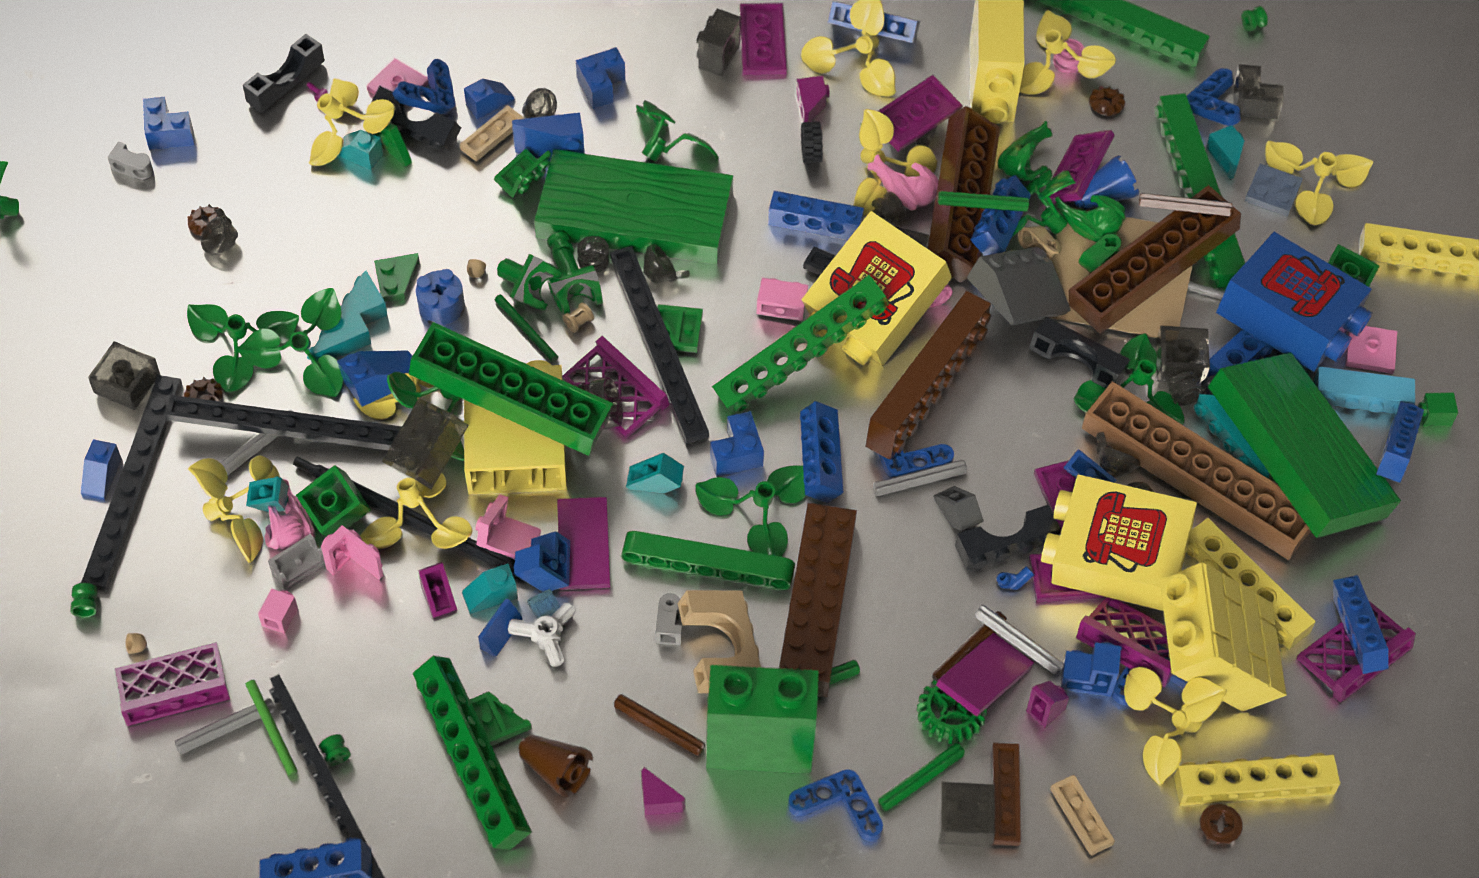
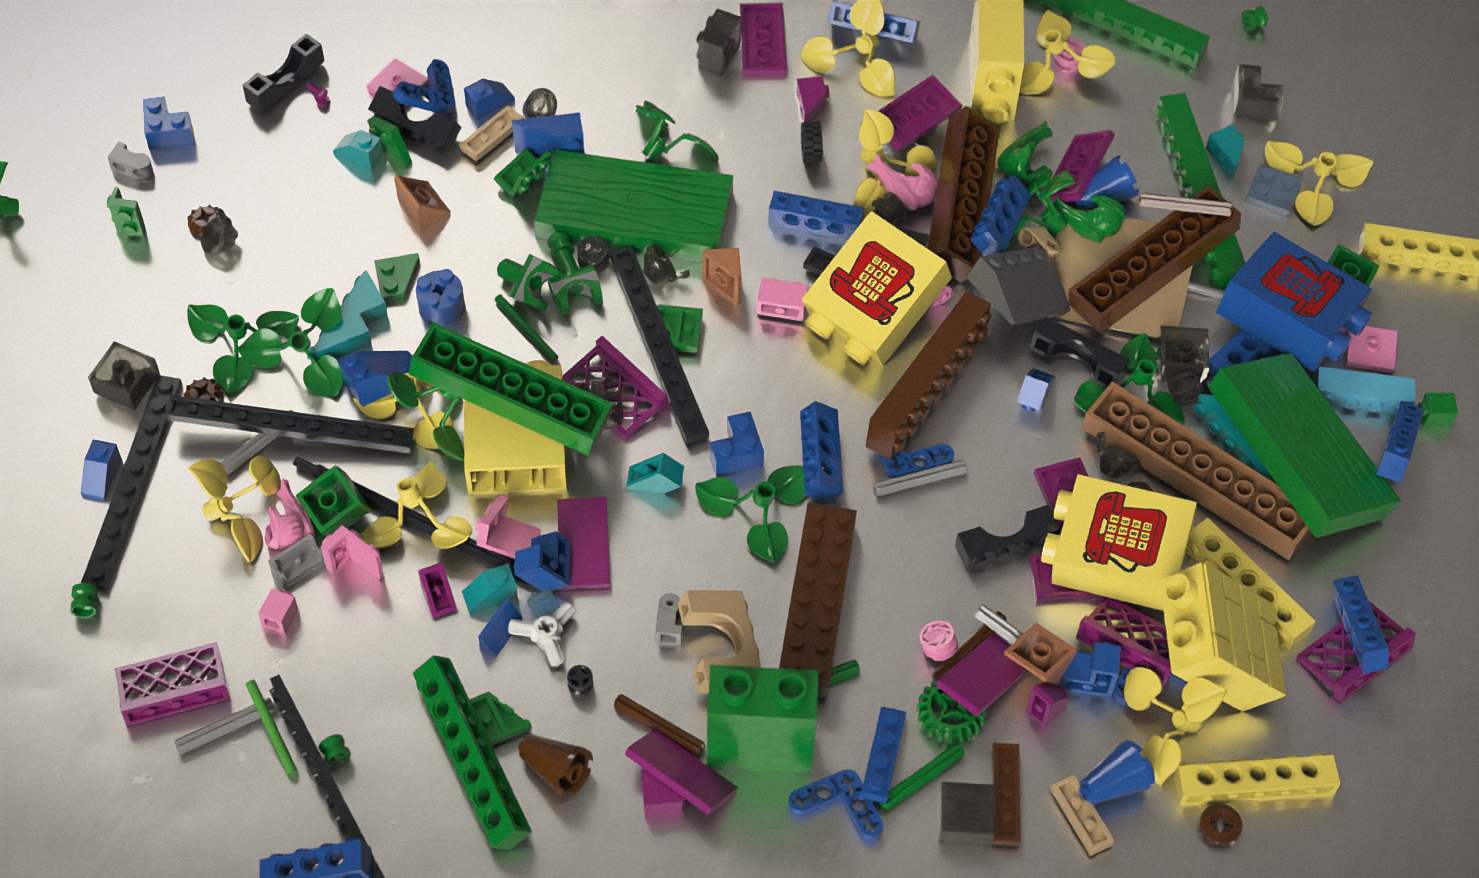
(125, 214): none -> green bracket
(135, 643): tan hinge -> none
(268, 492): teal slope -> none
(344, 95): light yellow plant -> none
(420, 200): none -> nougat slope
(425, 443): clear smoke brick -> none
(476, 268): tan hinge -> none
(578, 317): tan bush -> none
(580, 674): none -> black wheel
(598, 73): blue brick -> none
(681, 771): none -> magenta tile
(708, 560): green beam -> none
(723, 272): none -> nougat slope
(805, 332): green brick -> none
(883, 754): none -> blue plate
(939, 641): none -> bright pink wheel
(959, 508): dark grey slope -> none
(983, 201): green axle -> none
(1014, 581): blue arm -> none
(1035, 389): none -> slope
(1042, 653): none -> nougat slope
(1083, 465): blue slope -> none
(1100, 252): green piece -> none
(1104, 107): reddish brown gear -> none
(1118, 775): none -> blue cone
(1202, 101): blue beam -> none

